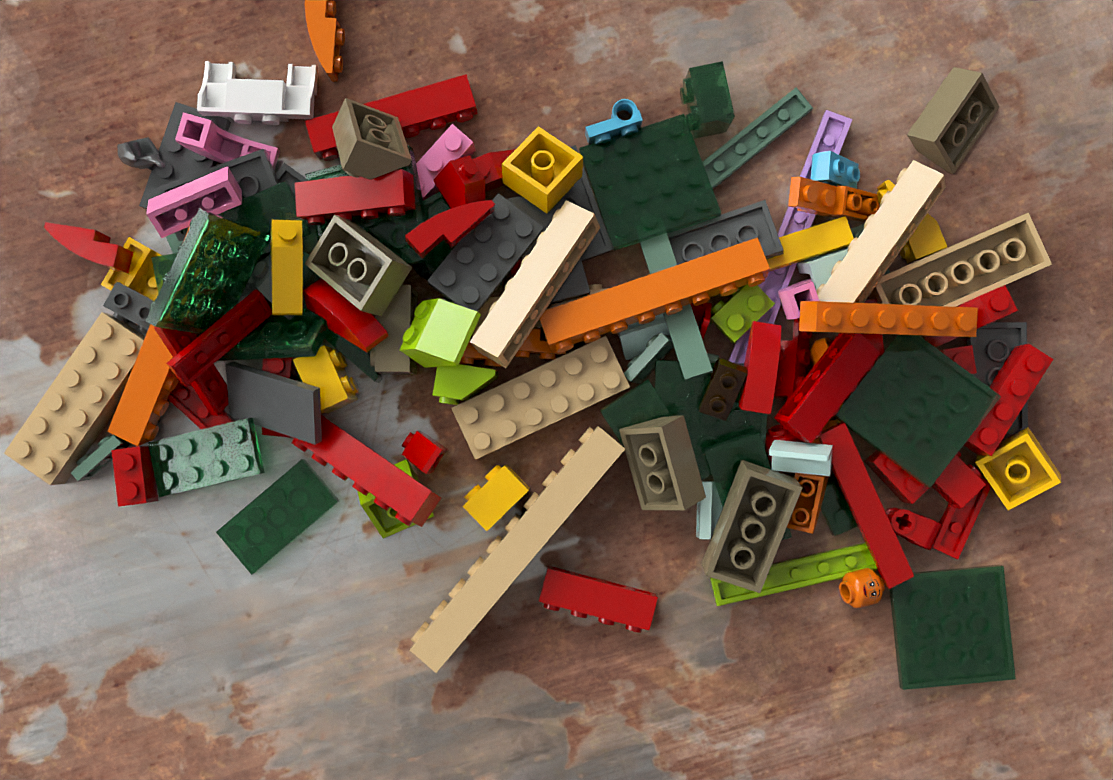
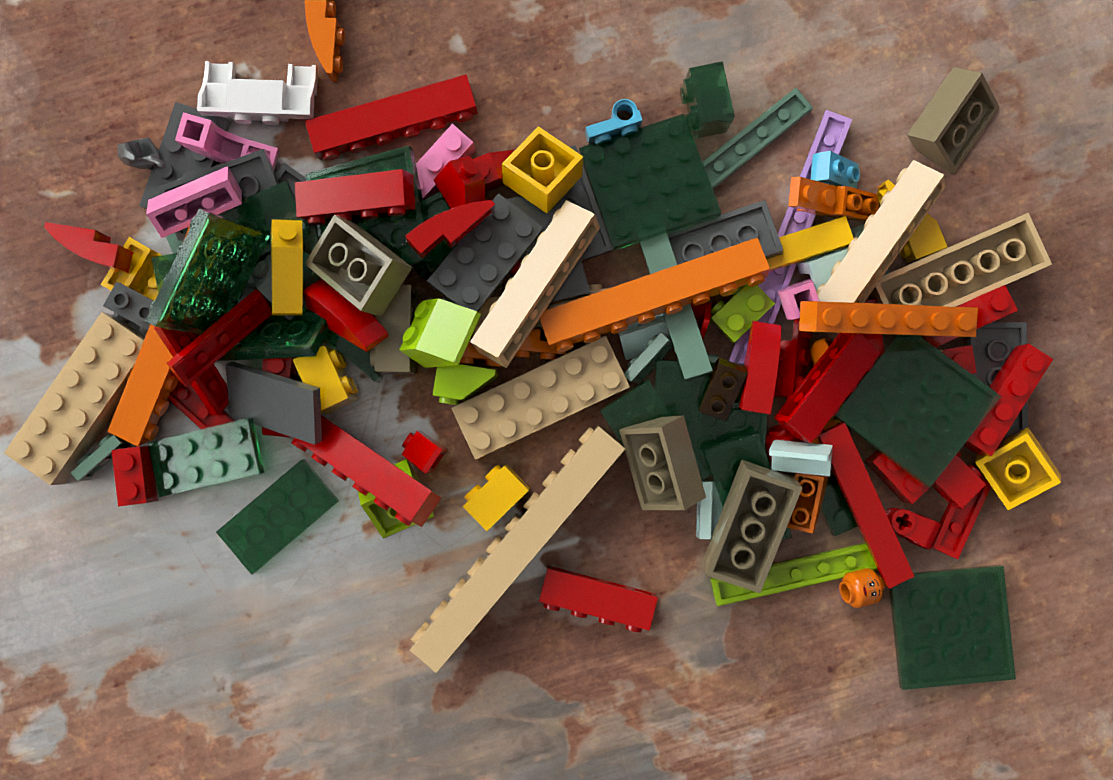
(369, 141): dark tan slope -> none

